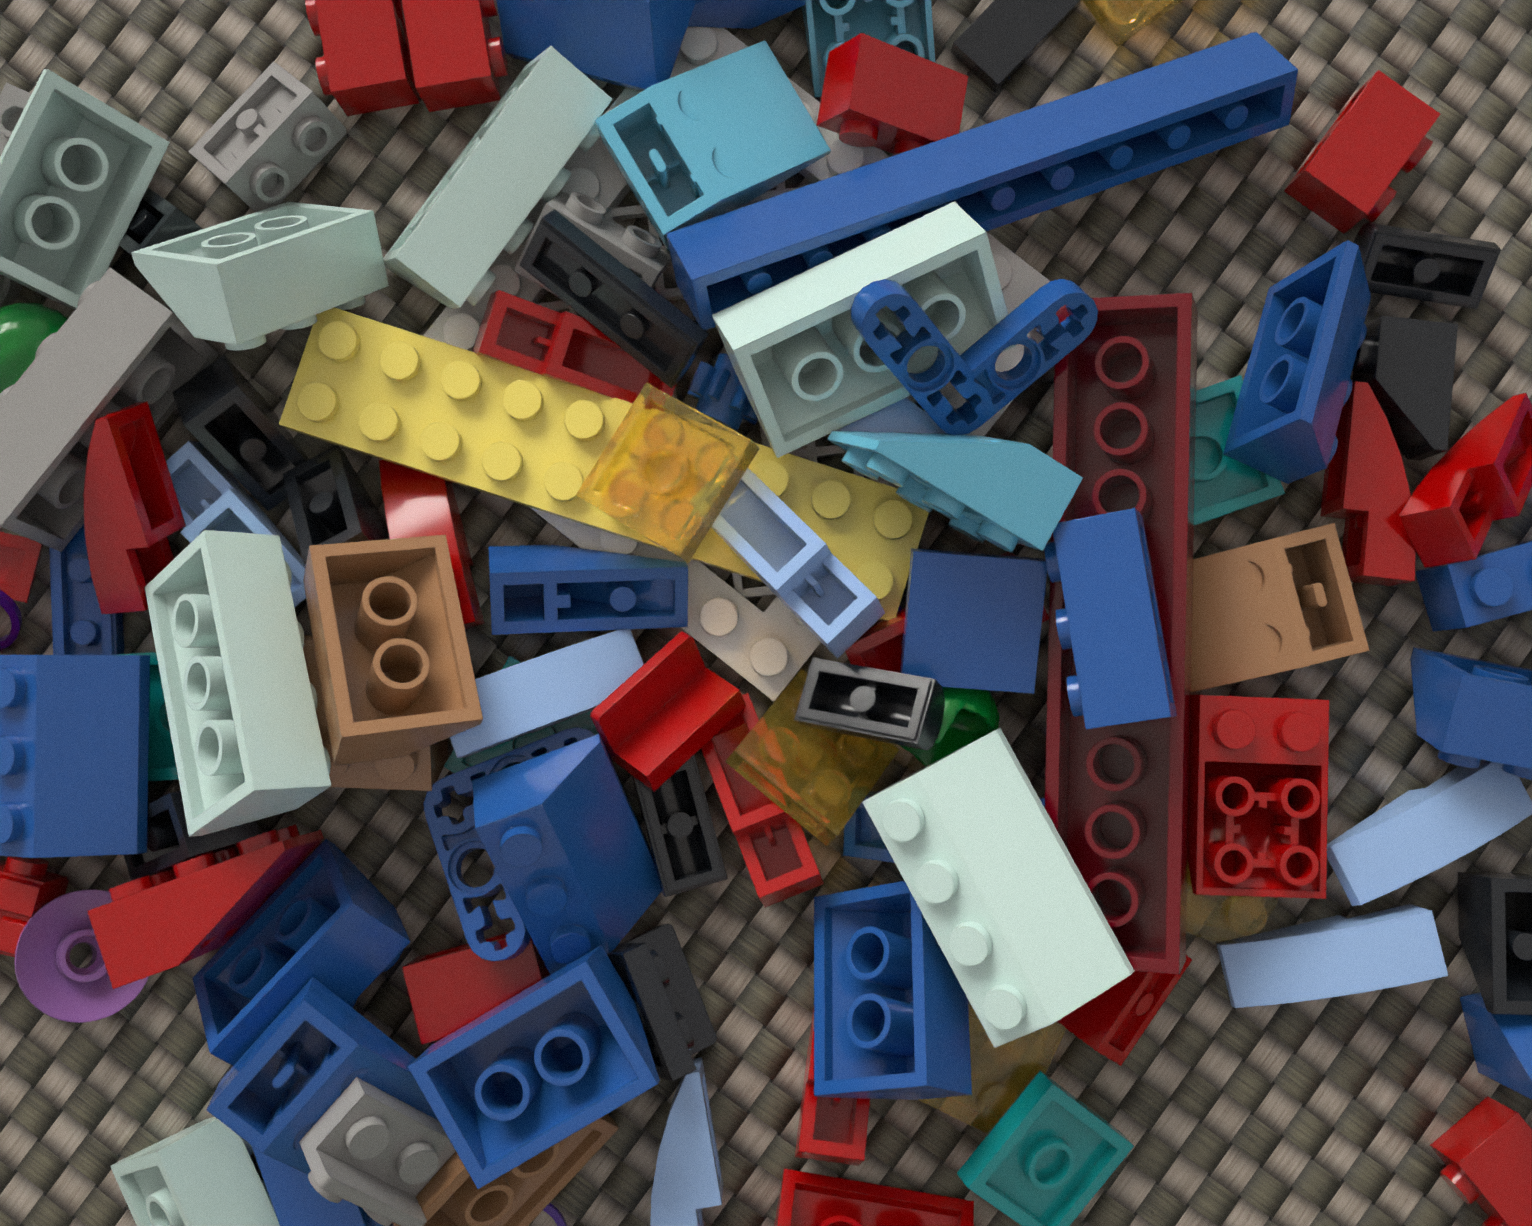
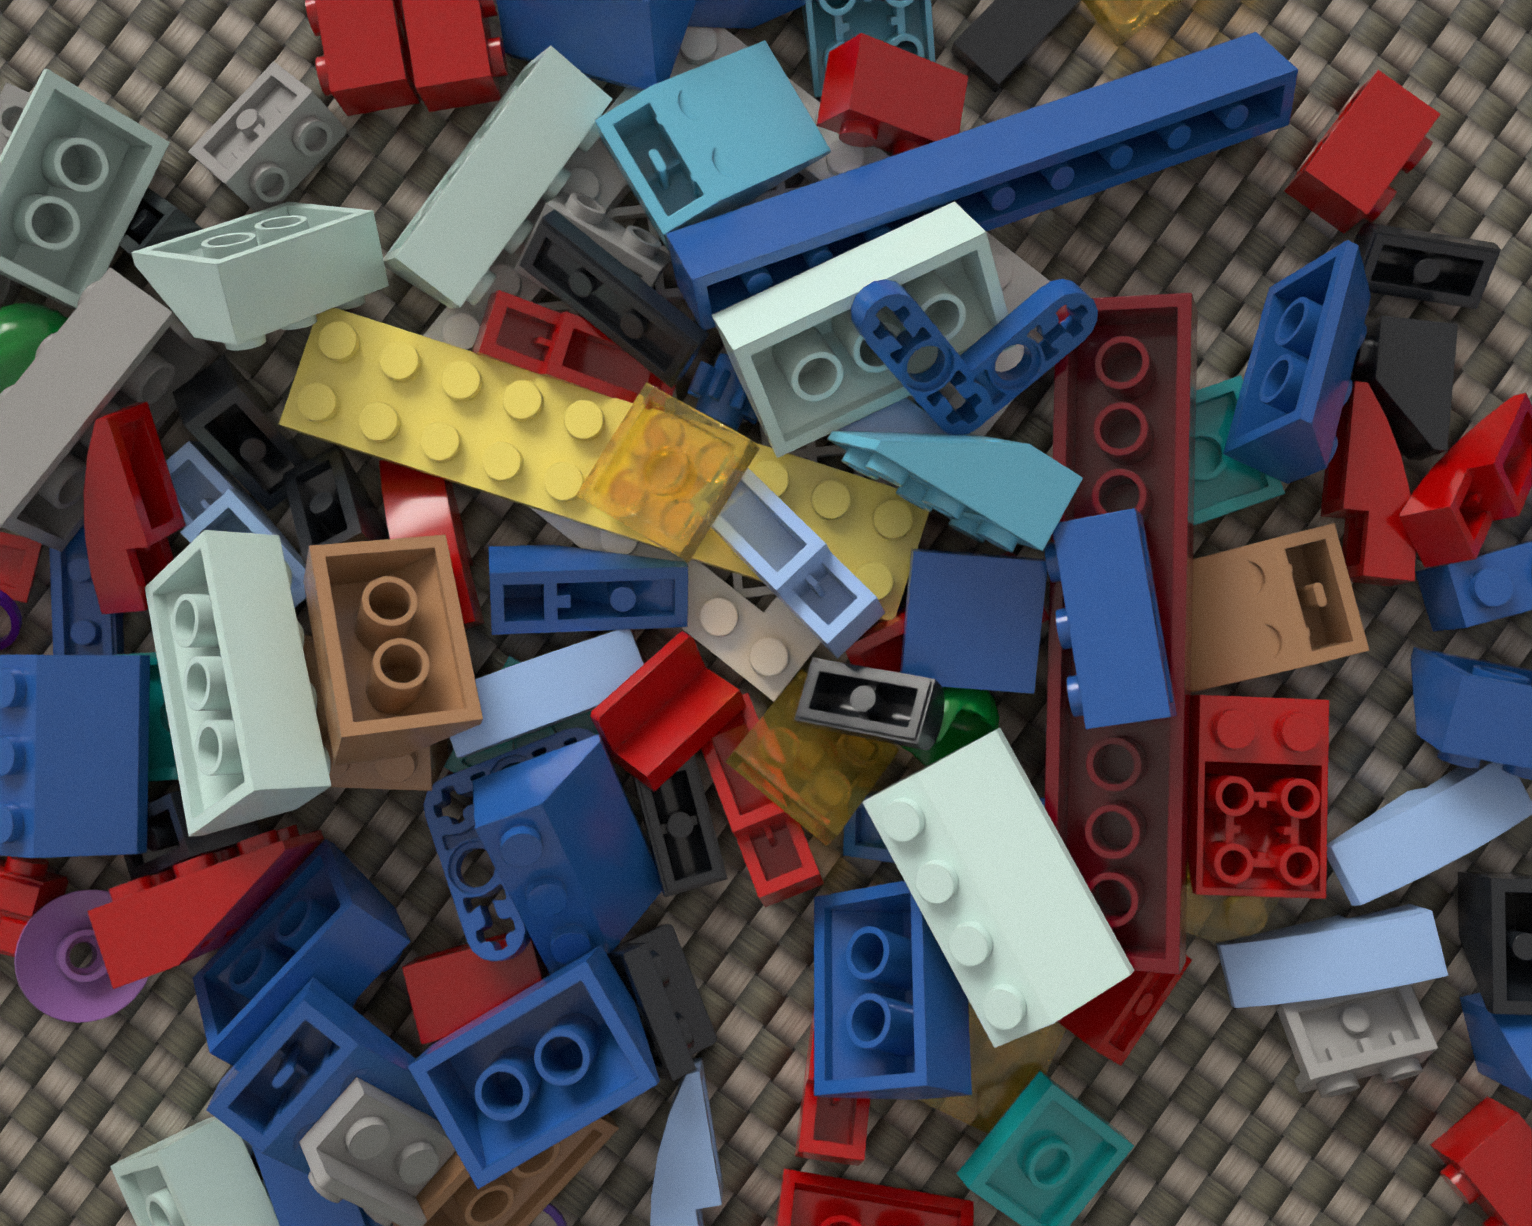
(1357, 1038): none -> light grey bracket

